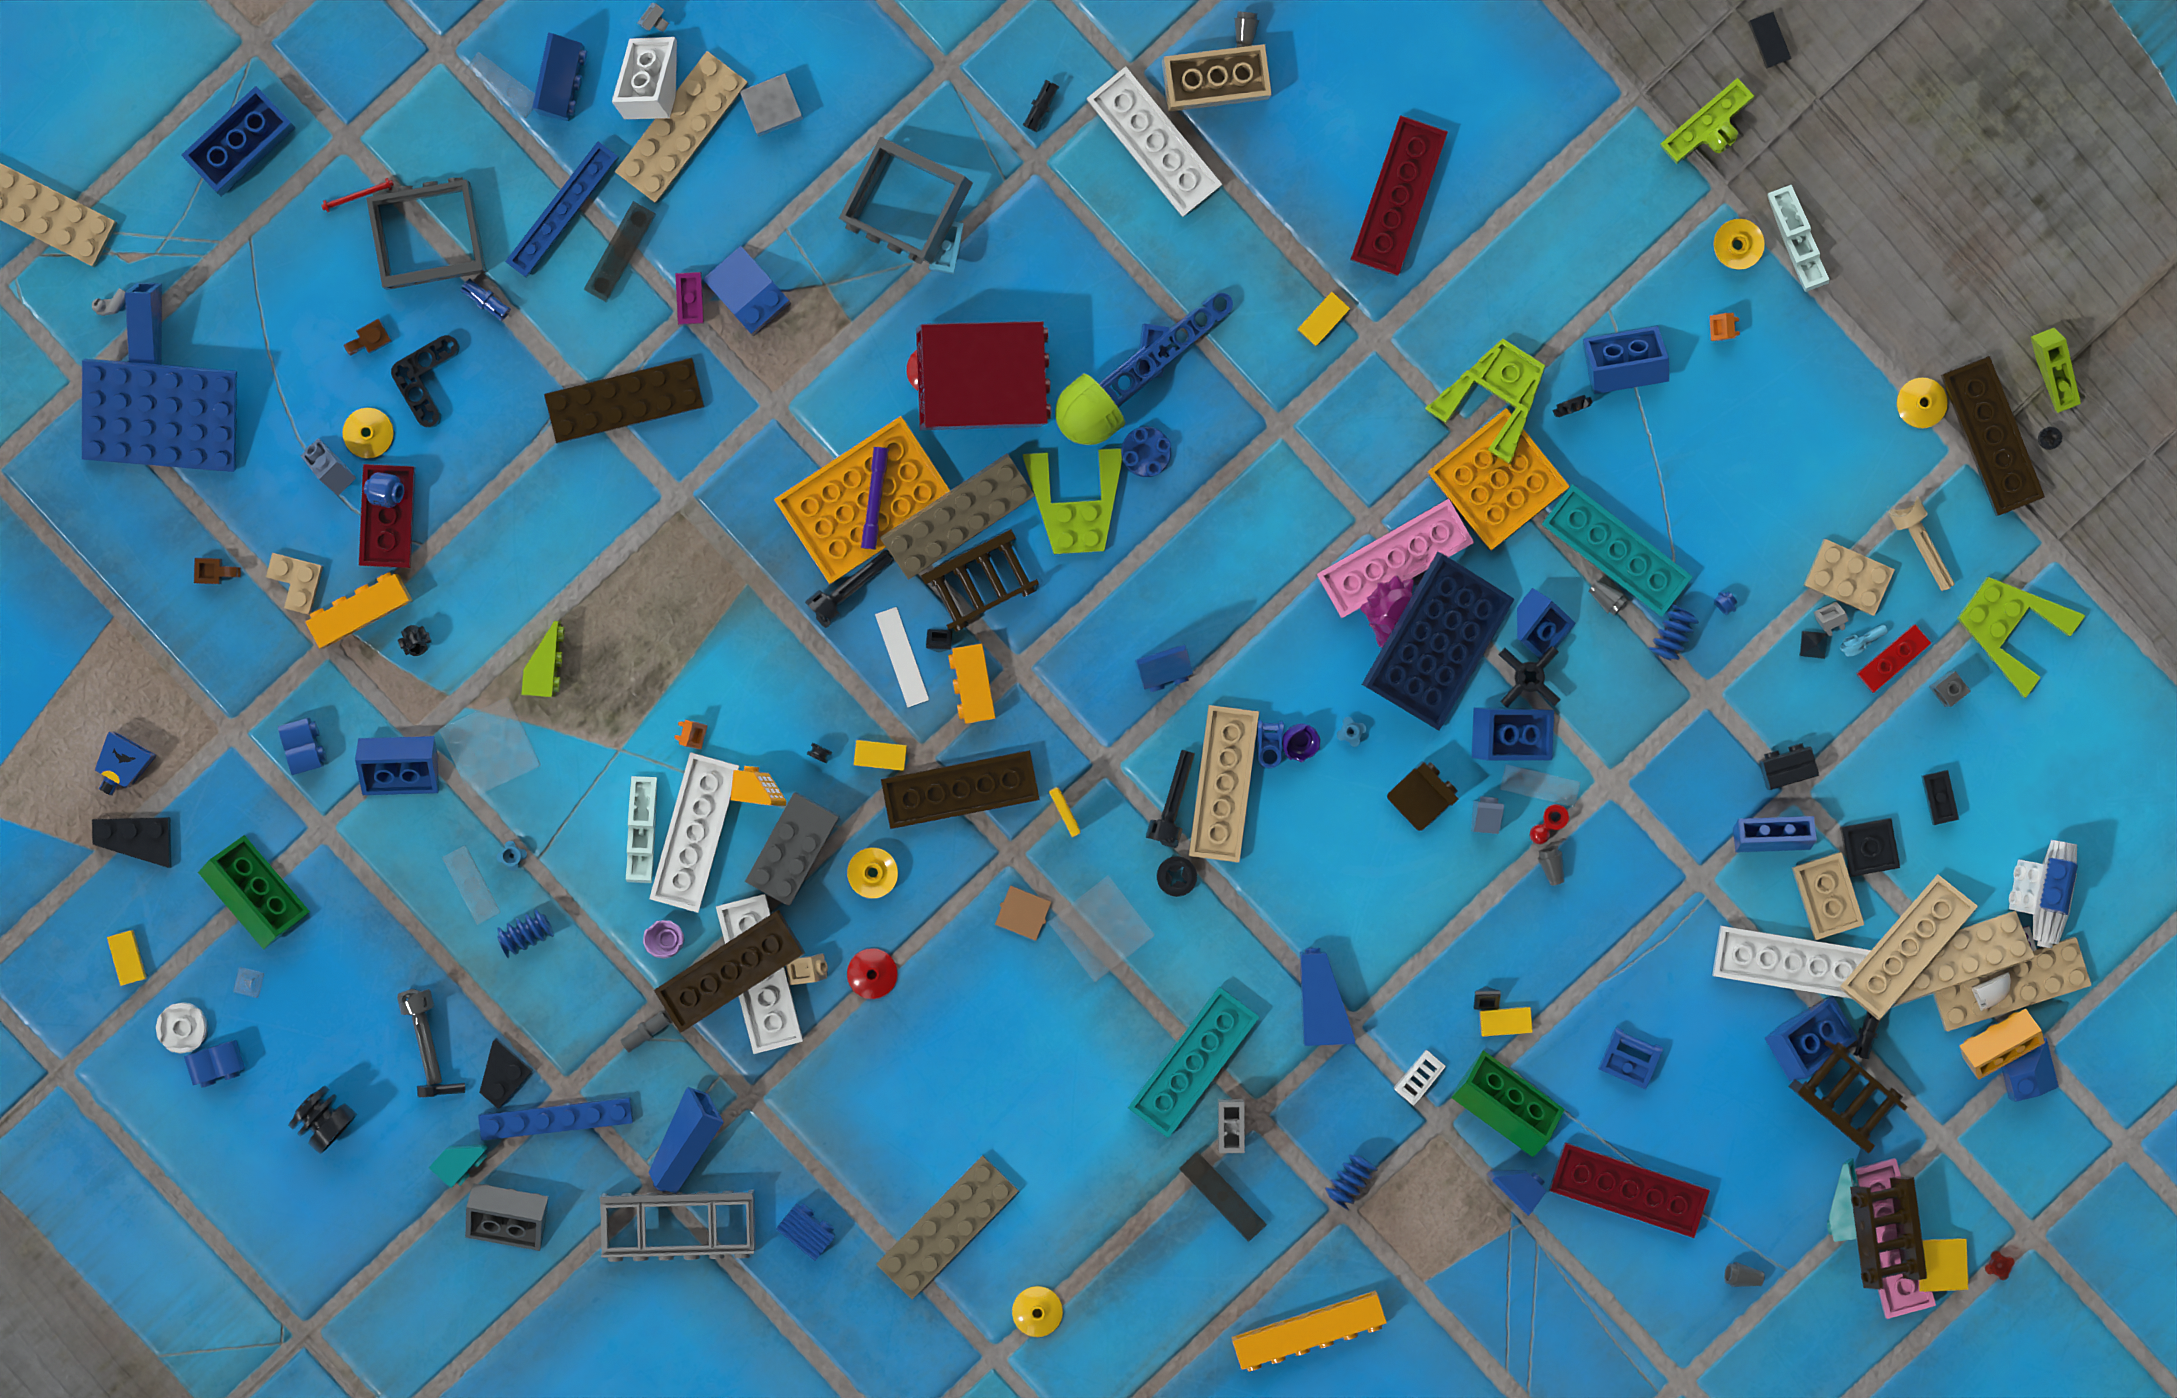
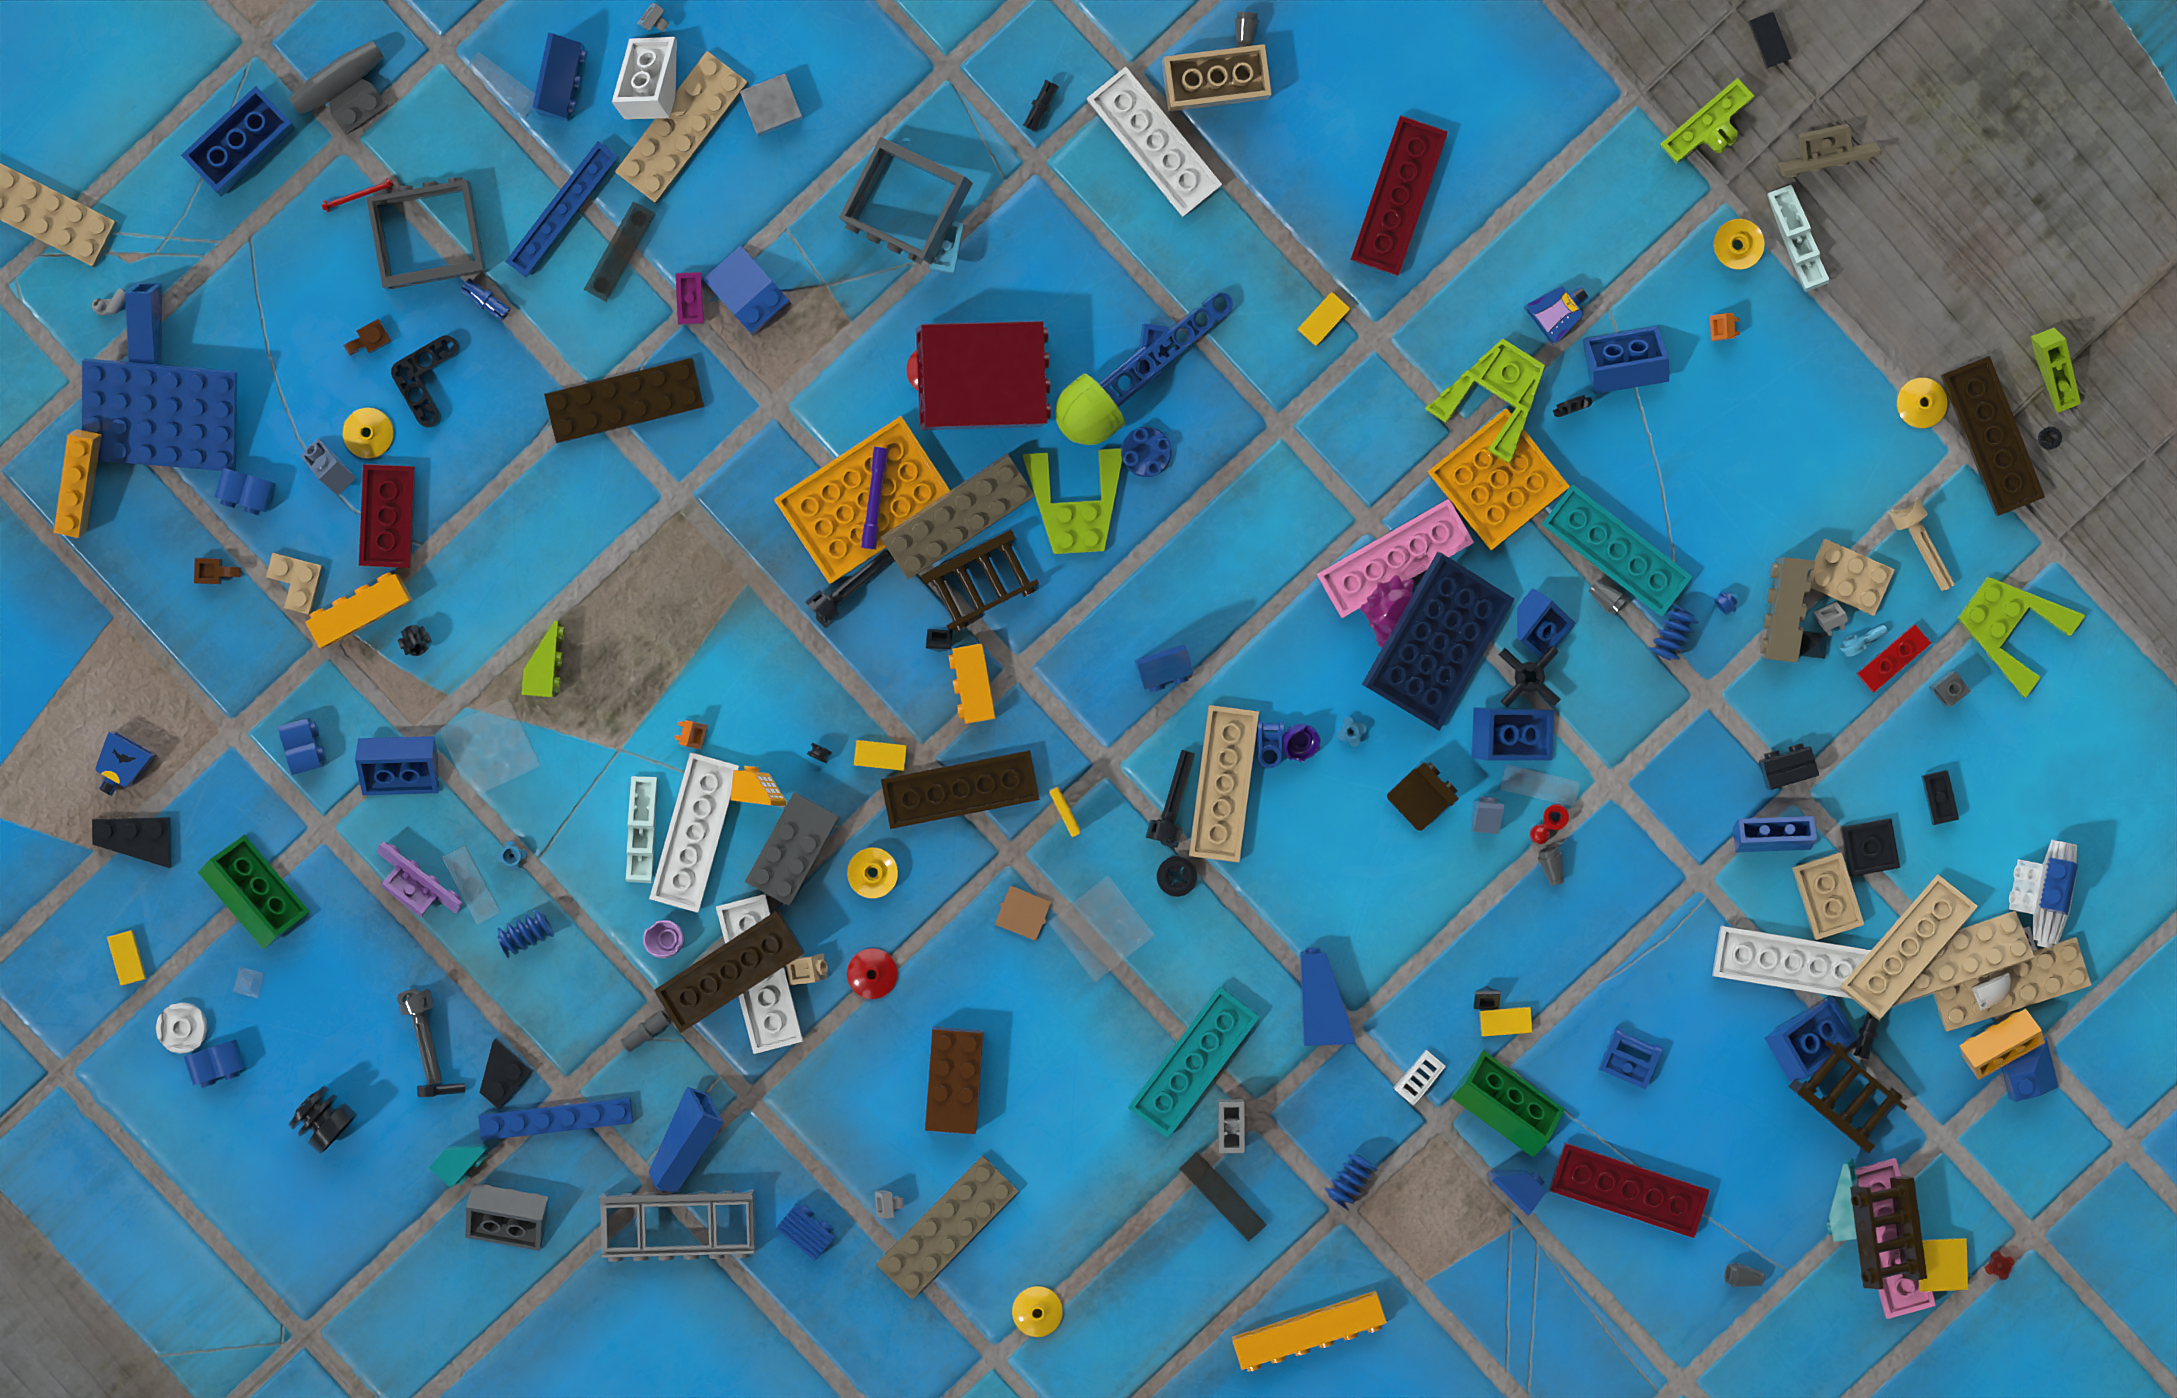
(77, 483): none -> light orange brick
(244, 490): none -> blue brick
(343, 86): none -> dark grey plate
(384, 490): blue head -> none
(412, 885): none -> medium lavender bracket
(886, 1203): none -> light grey tile
(902, 657): white sticker -> none
(954, 1080): none -> reddish brown brick
(1557, 312): none -> torso
(1786, 609): none -> dark tan wedge
(1825, 149): none -> dark tan bracket

